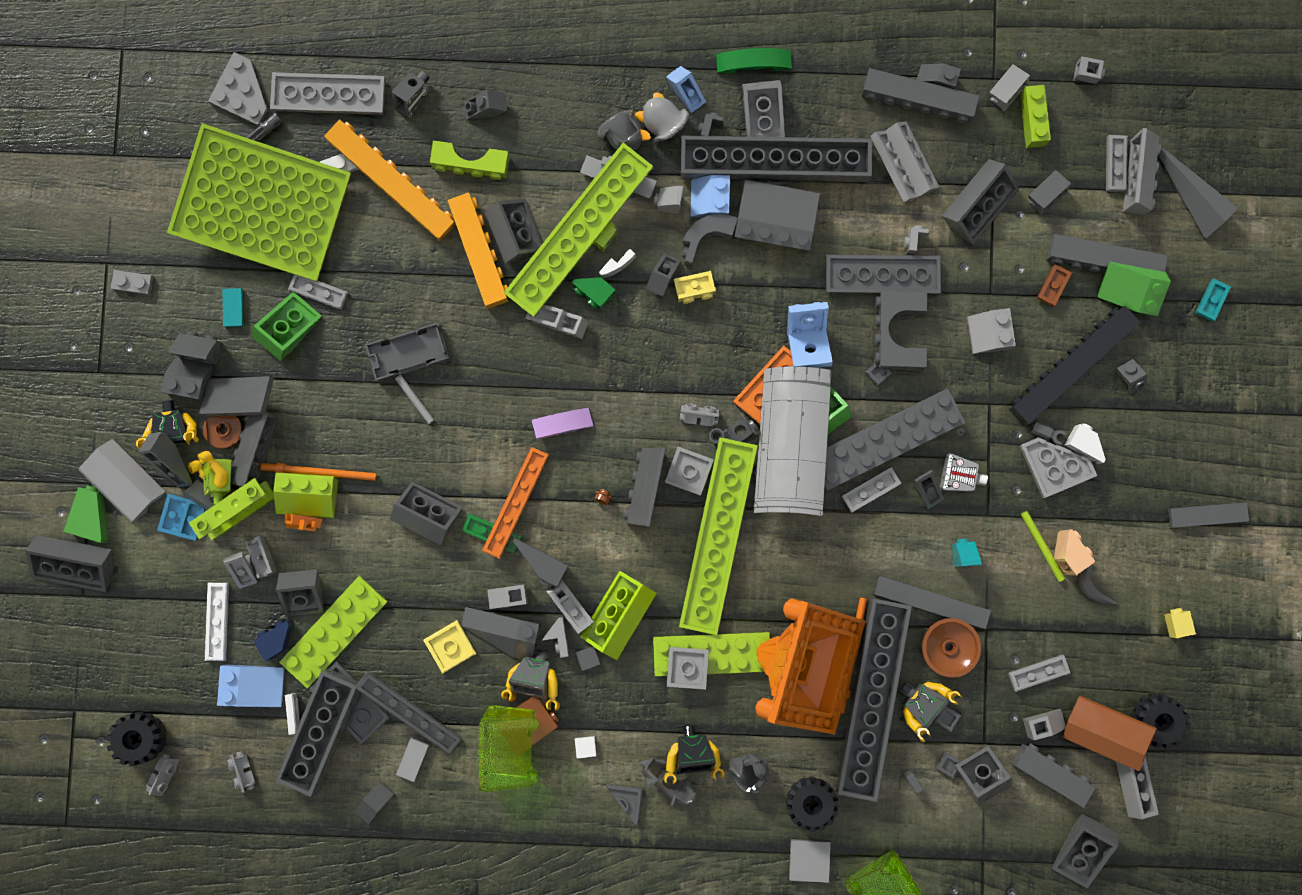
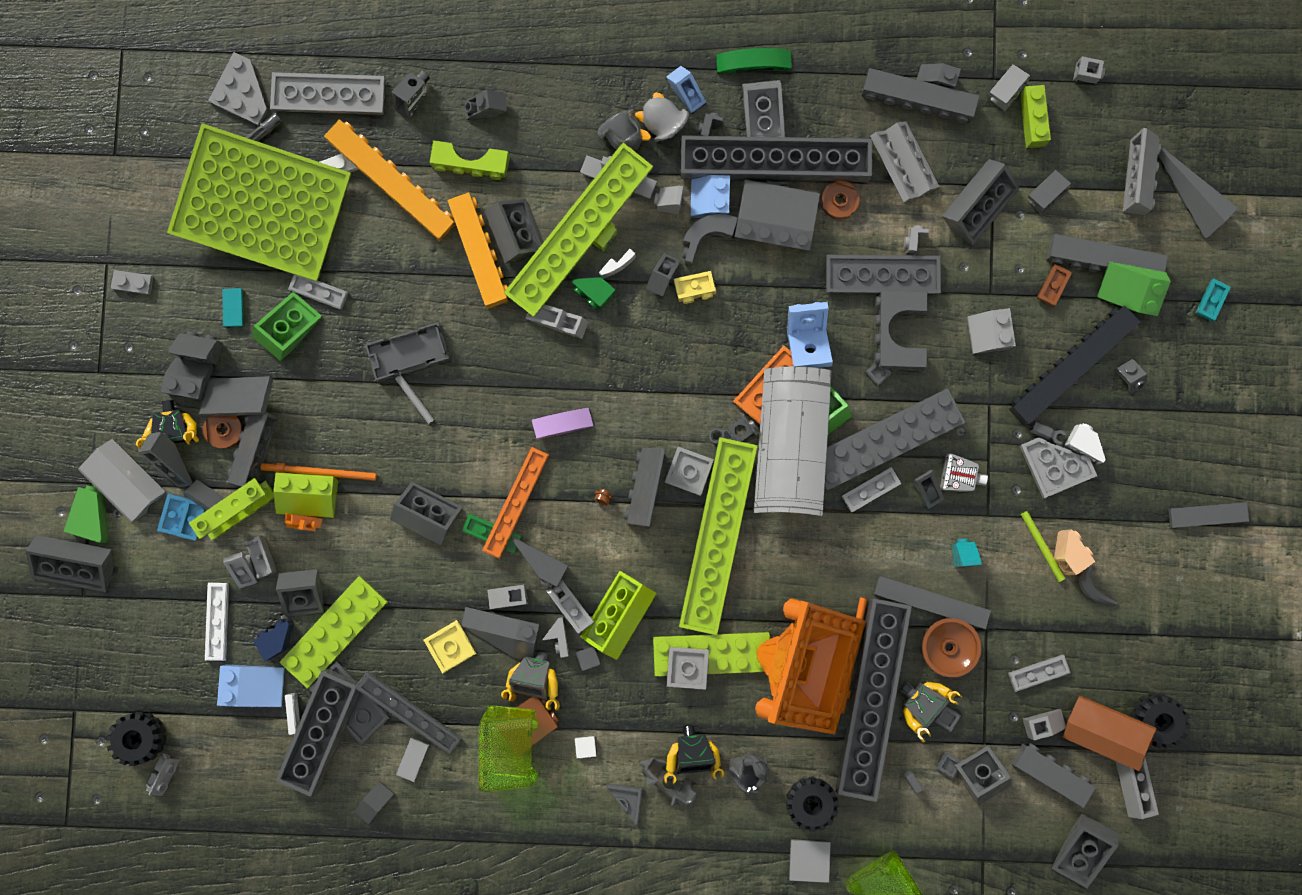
(215, 474): torso -> none
(237, 765): light grey hinge -> none
(692, 412): light grey hinge -> none
(842, 210): none -> dark orange plate
(1116, 163): light grey tile -> none
(1179, 623): light yellow brick -> none

